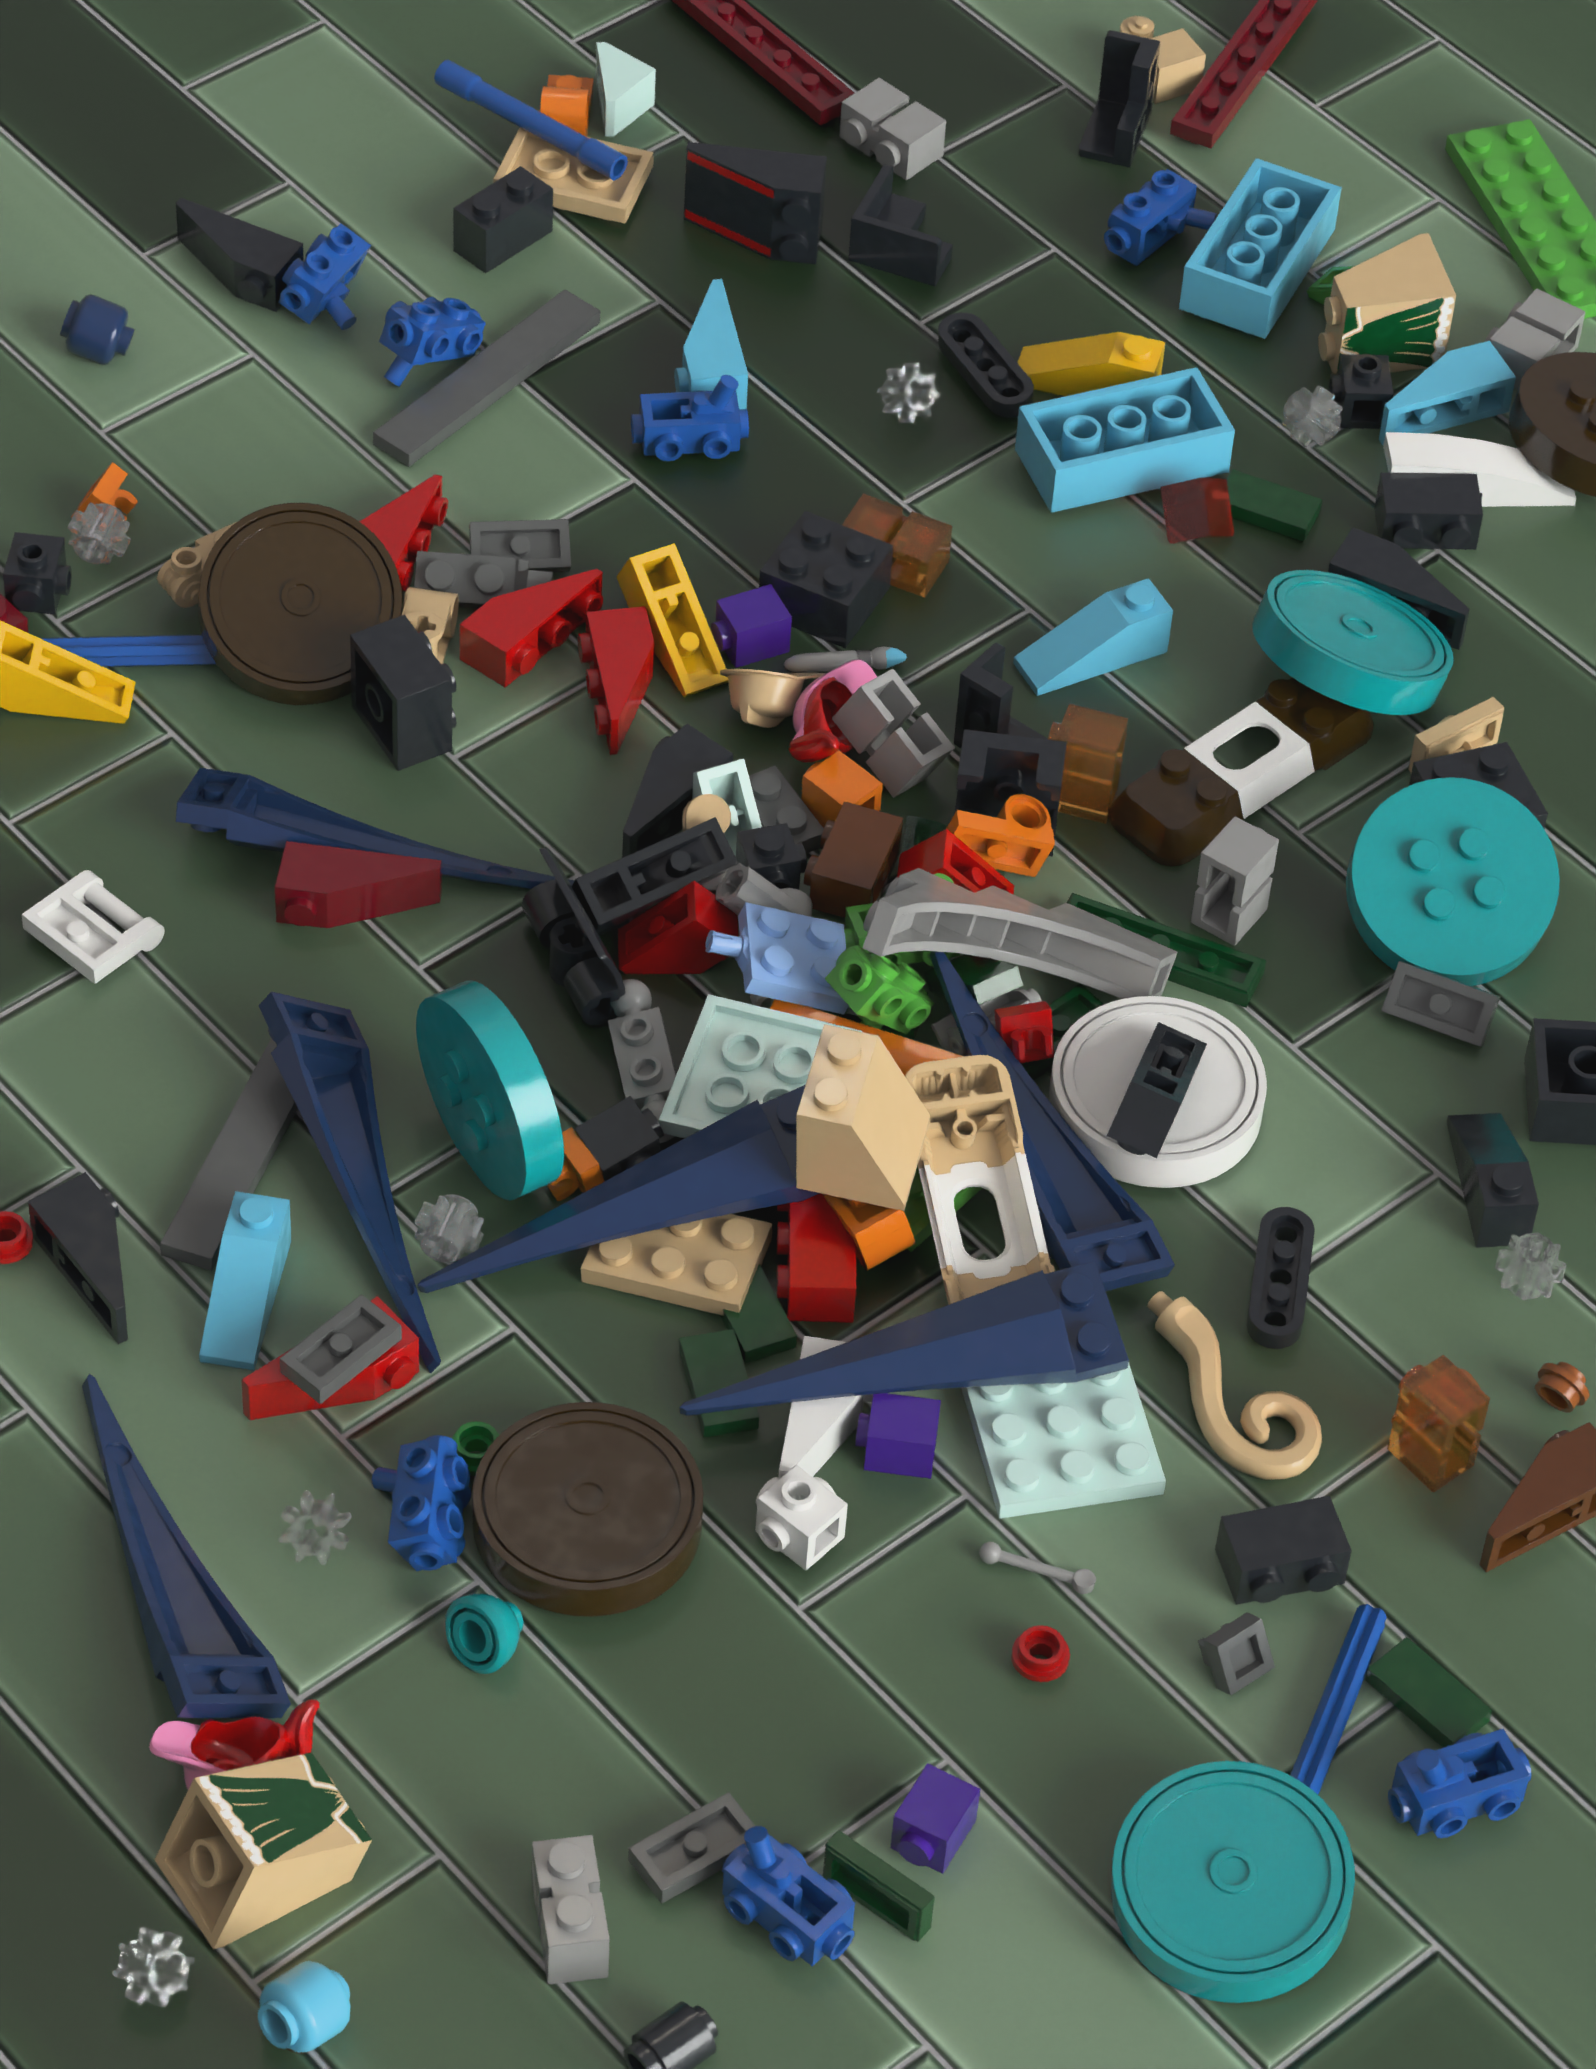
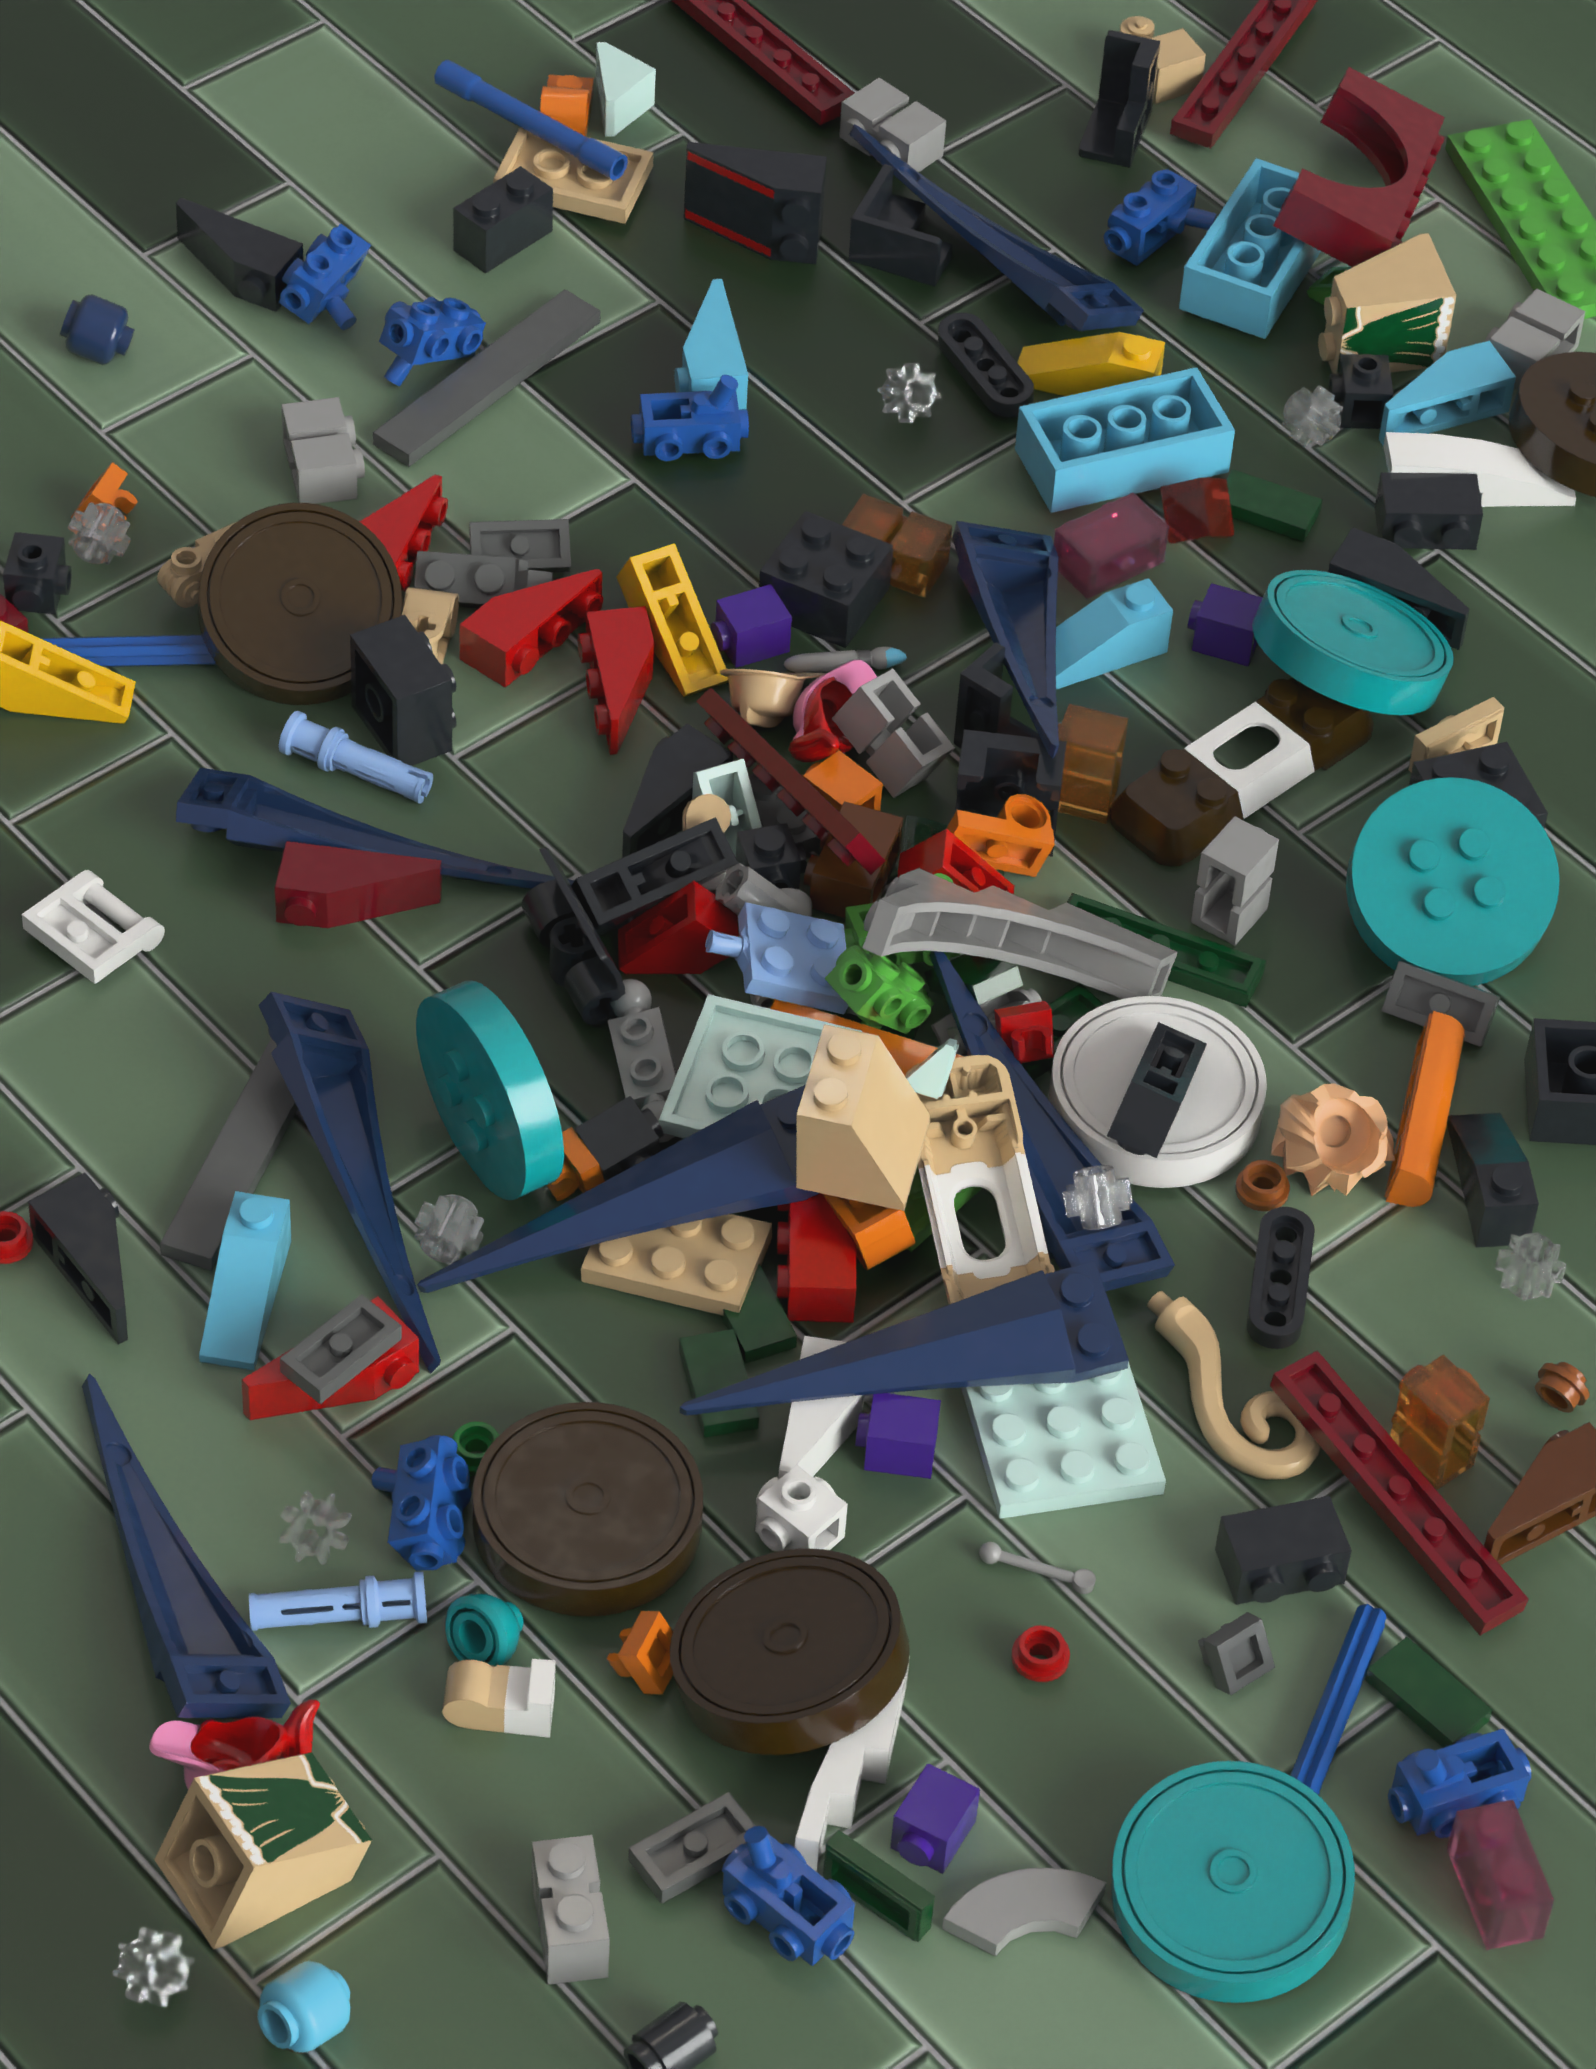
(321, 451): none -> light grey piece
(335, 751): none -> light blue pin
(368, 1602): none -> light blue pin
(501, 1697): none -> leg
(645, 1653): none -> orange tile
(789, 1651): none -> dark brown brick
(796, 791): none -> dark red plate
(838, 1782): none -> white slope
(933, 1073): none -> light aqua slope
(1015, 592): none -> dark blue plate
(1024, 1904): none -> light grey tile
(1055, 285): none -> dark blue plate
(1097, 1197): none -> clear gear
(1110, 545): none -> clear pink brick
(1225, 624): none -> dark purple brick
(1262, 1186): none -> dark orange plate
(1332, 1137): none -> light nougat hair
(1399, 1493): none -> dark red plate
(1400, 143): none -> dark red arch
(1425, 1111): none -> orange brick
(1500, 1874): none -> clear pink brick

